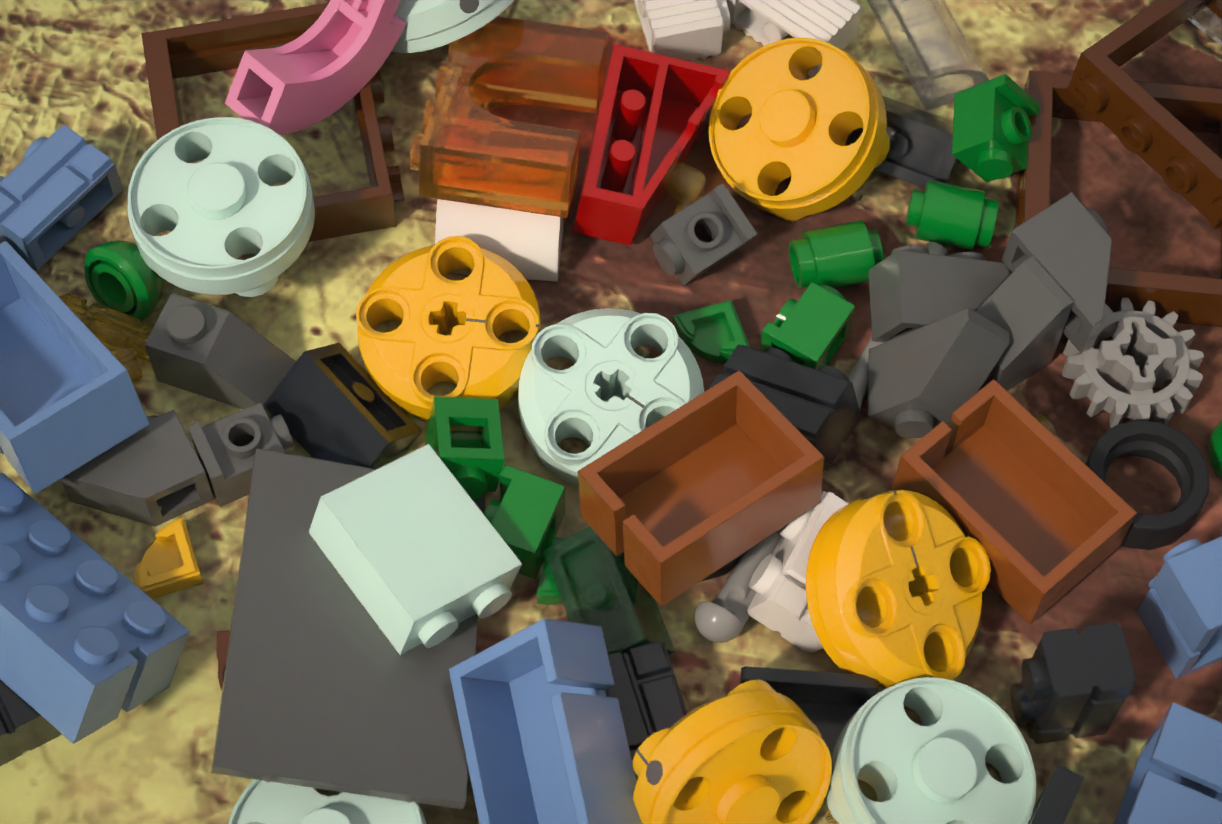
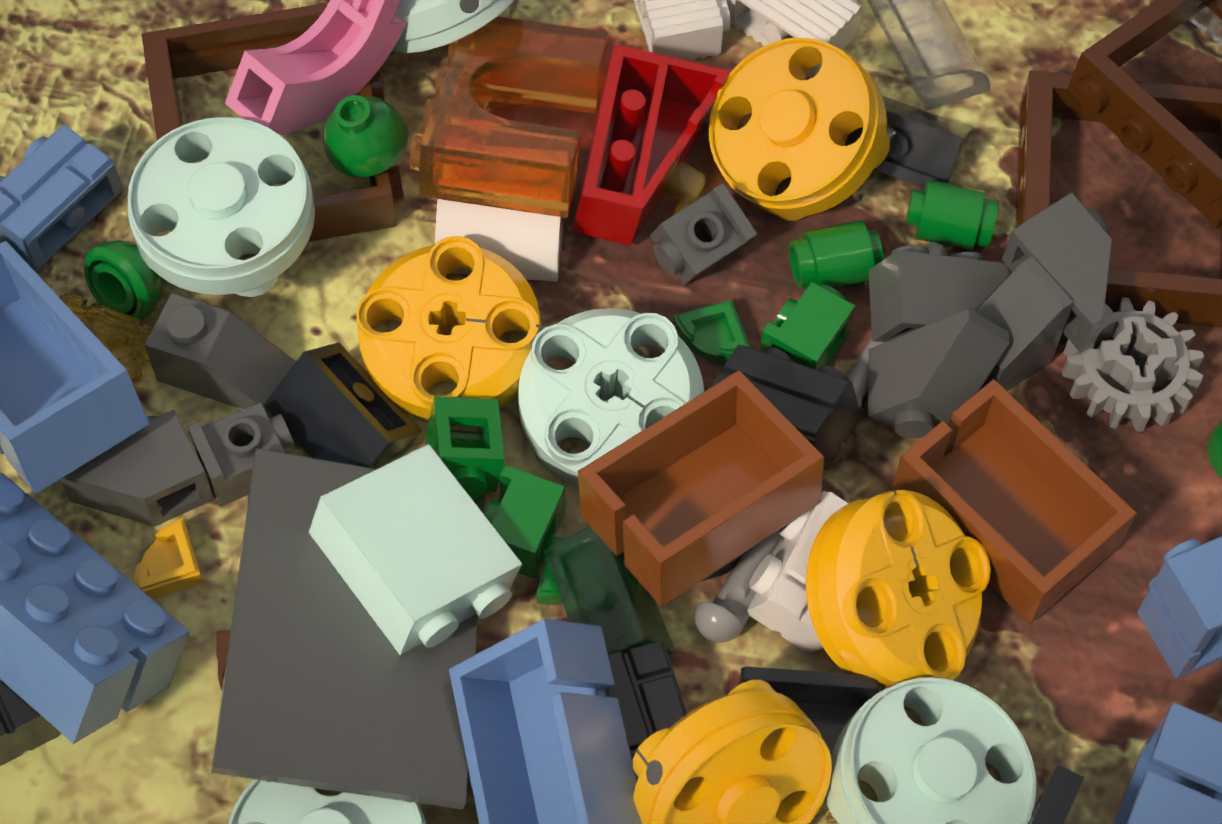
(364, 136): none -> green brick
(993, 127): green brick -> none
(1073, 683): black brick -> none
(1178, 456): black tyre -> none

